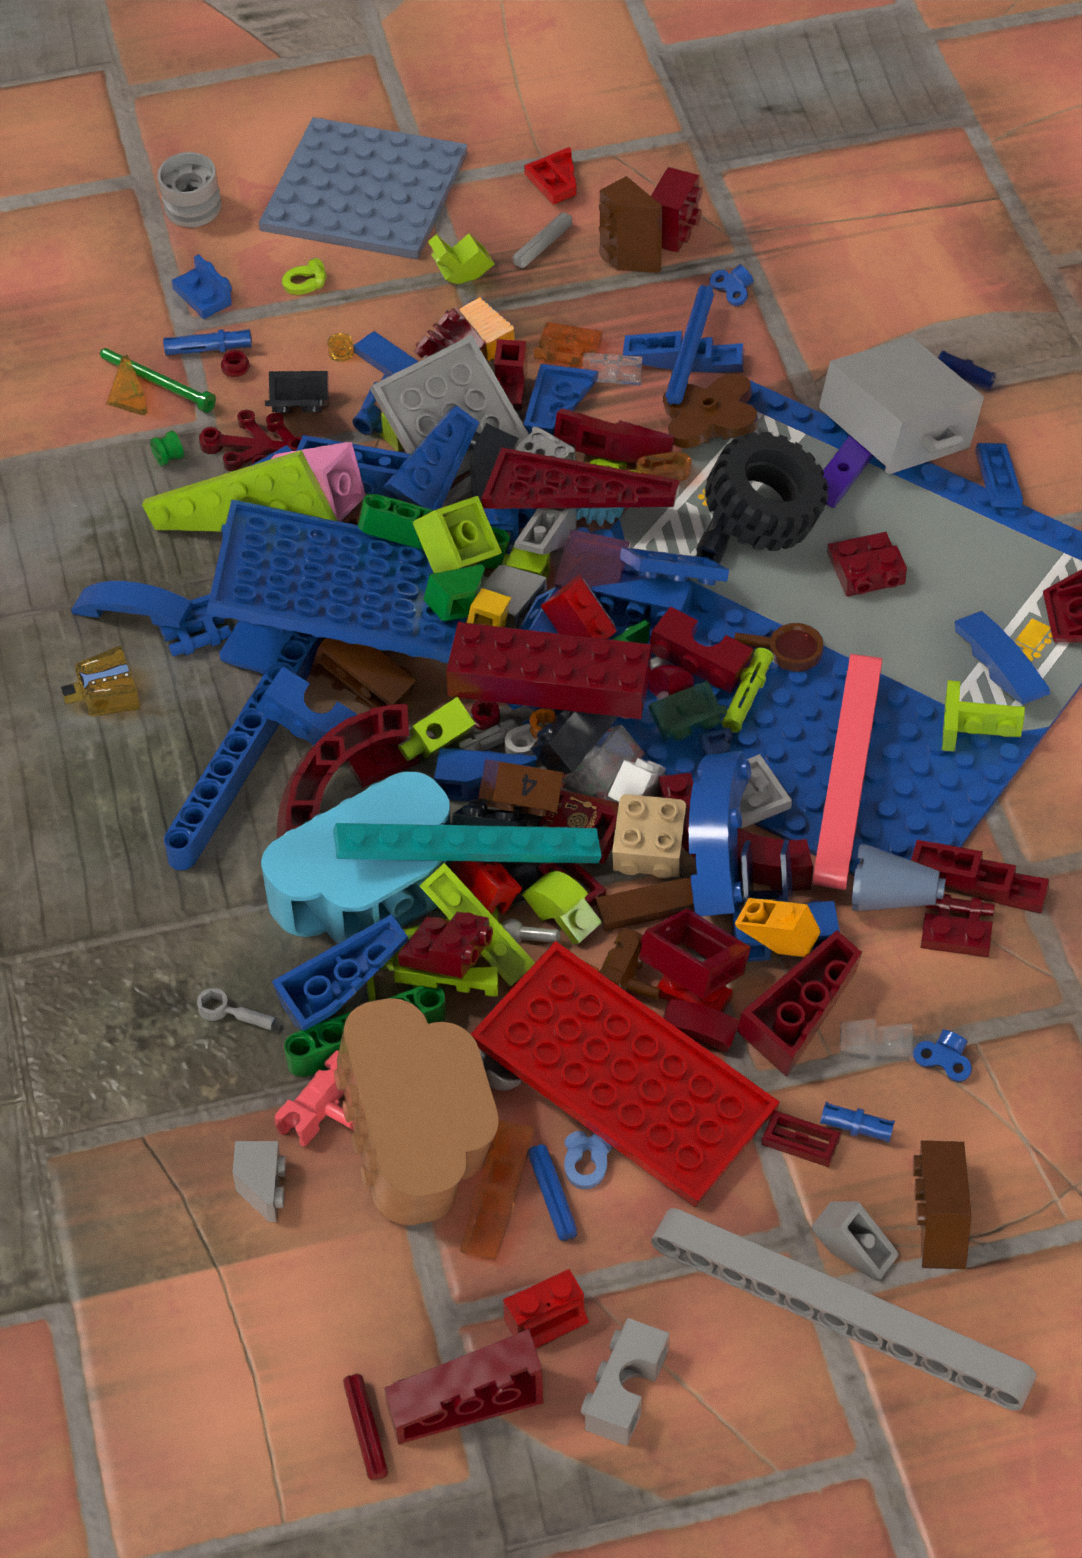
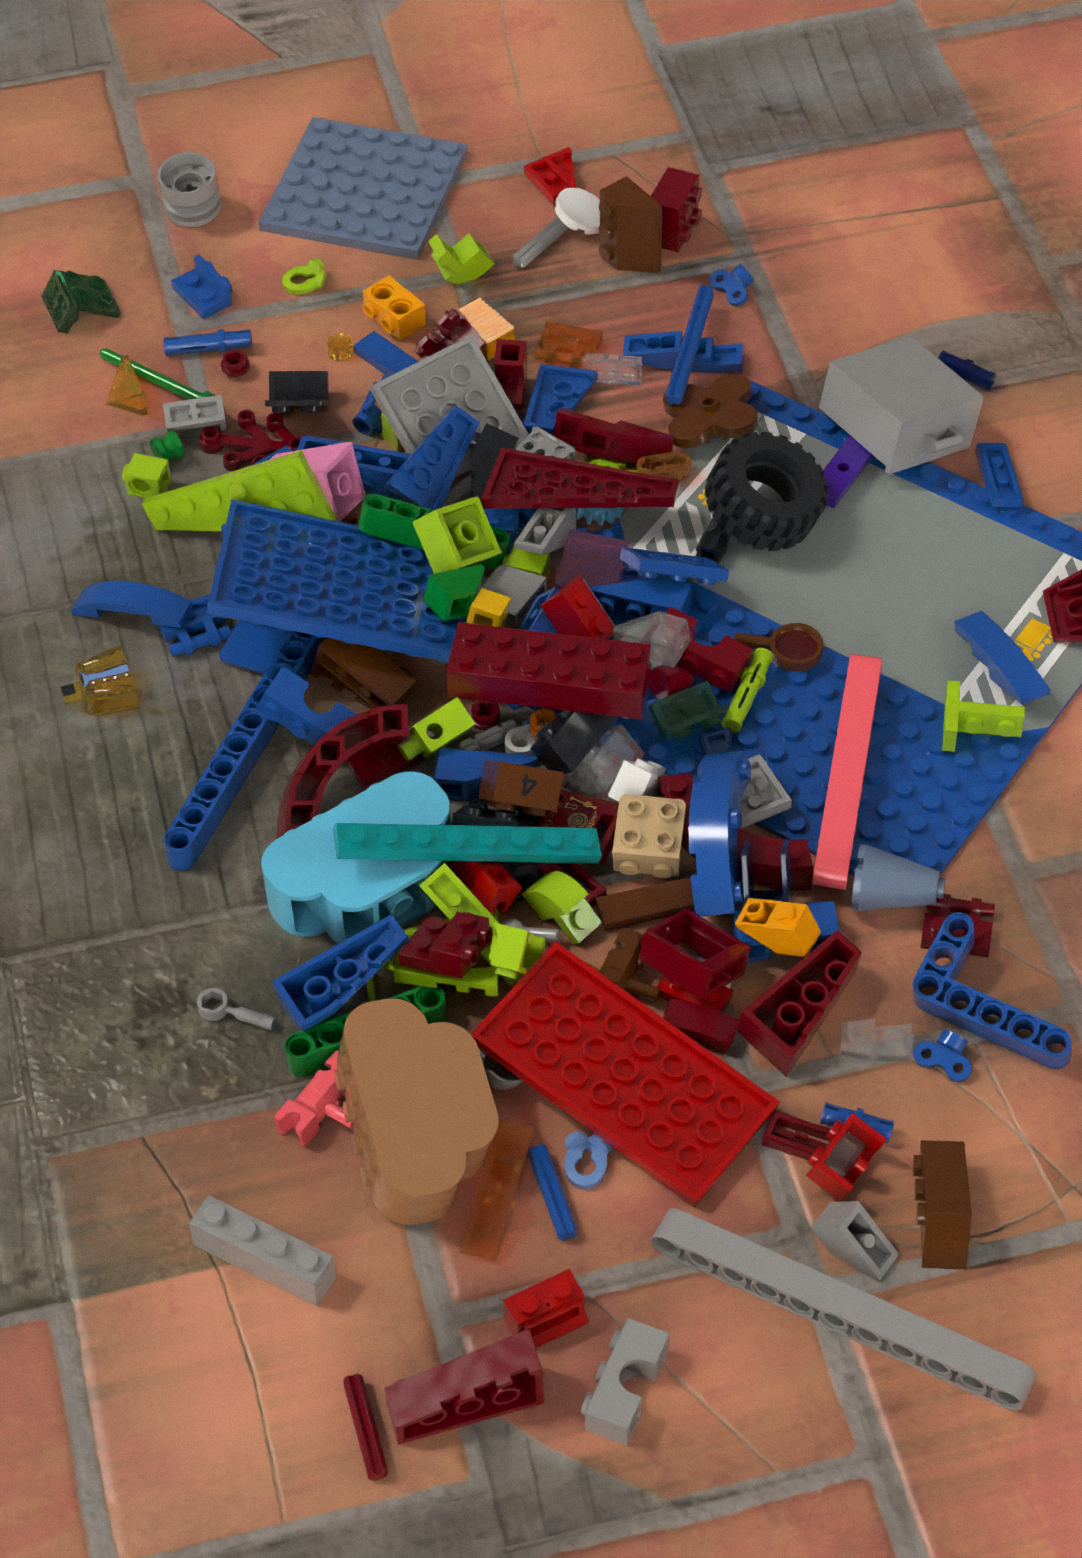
(75, 293): none -> clear green bracket
(146, 476): none -> lime brick
(194, 413): none -> light grey hinge
(258, 1174): light grey slope -> none
(263, 1250): none -> light grey brick
(394, 308): none -> light orange brick
(514, 951): none -> lime window
(578, 210): none -> white tile
(664, 632): none -> clear slope
(844, 1156): none -> red window
(867, 563): dark red plate -> none
(980, 1004): none -> blue beam
(982, 878): dark red slope -> none

